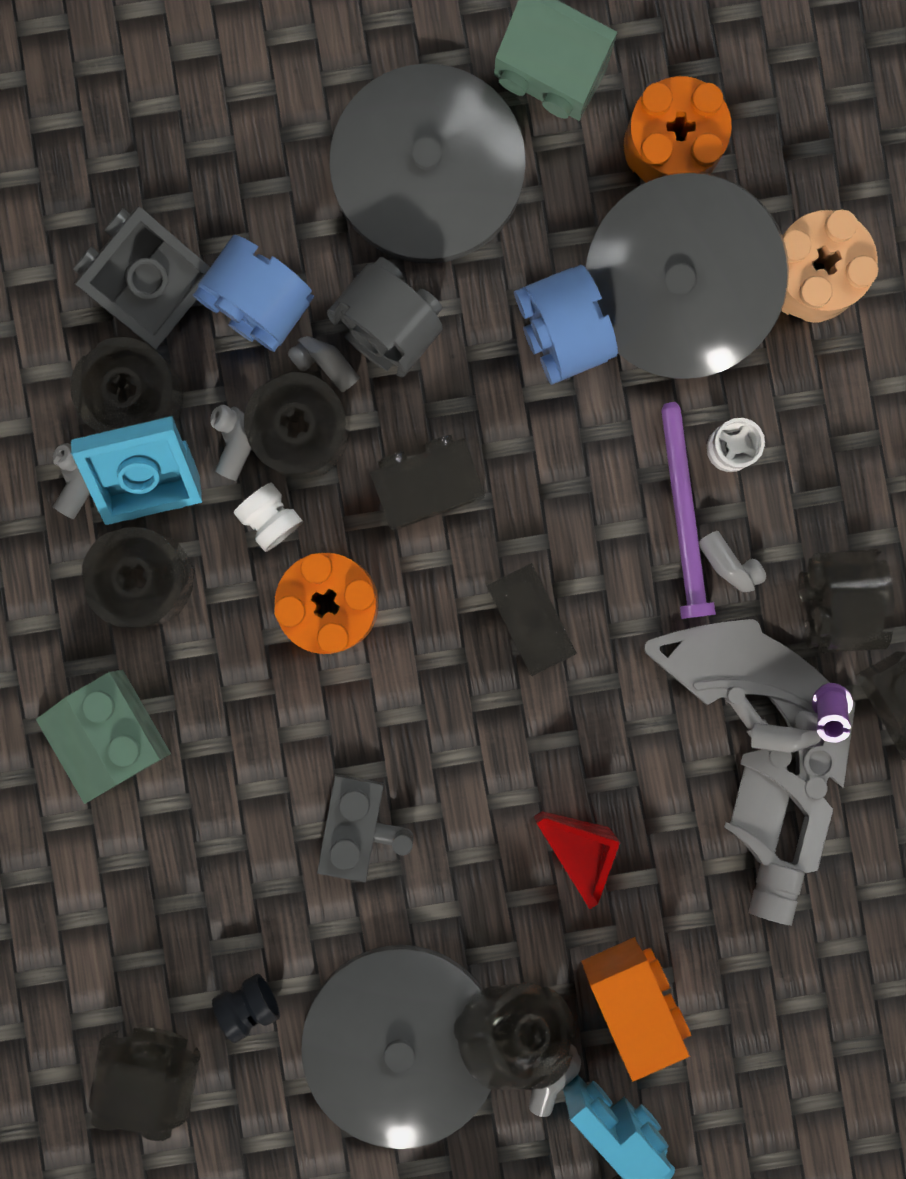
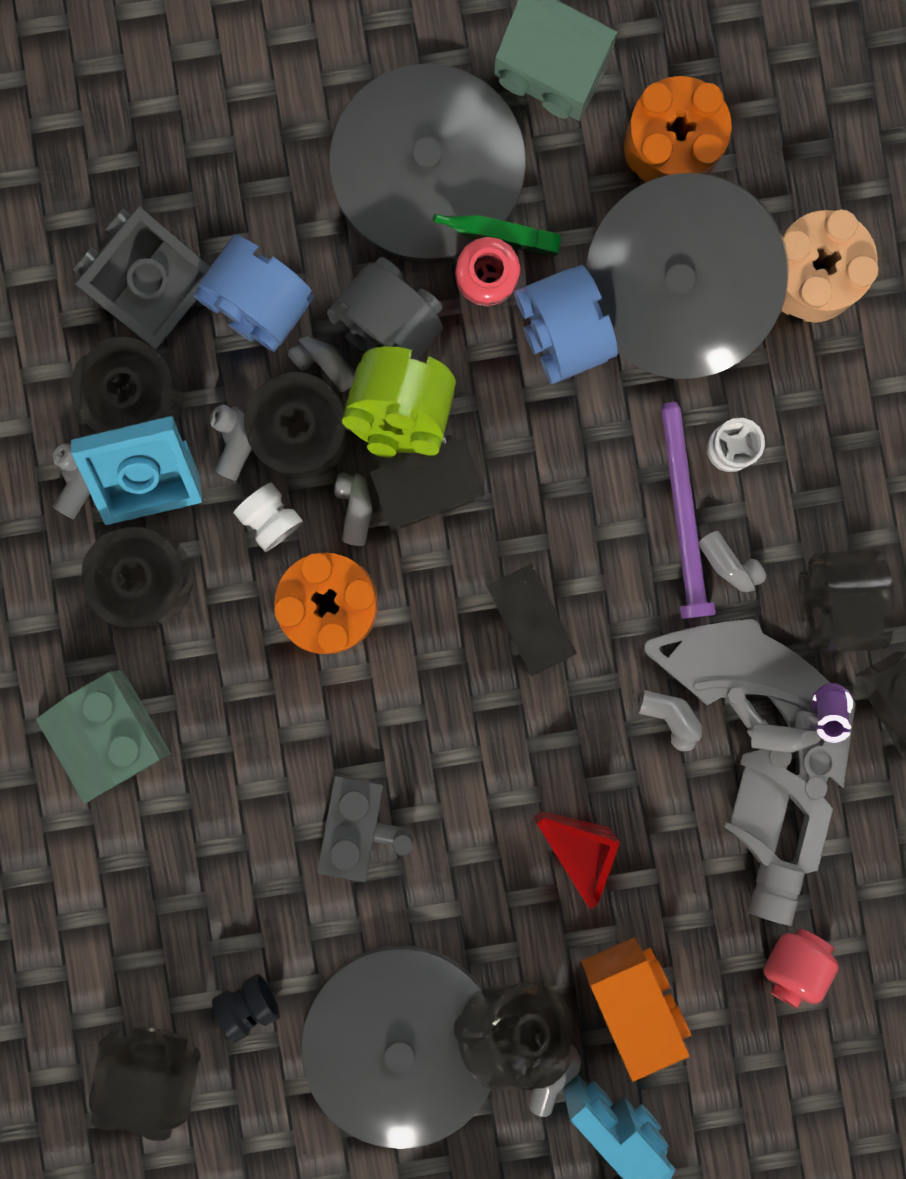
(359, 507): none -> light grey arm
(399, 402): none -> lime brick
(483, 254): none -> coral head
(515, 235): none -> green piece
(677, 714): none -> light grey arm
(801, 968): none -> coral head

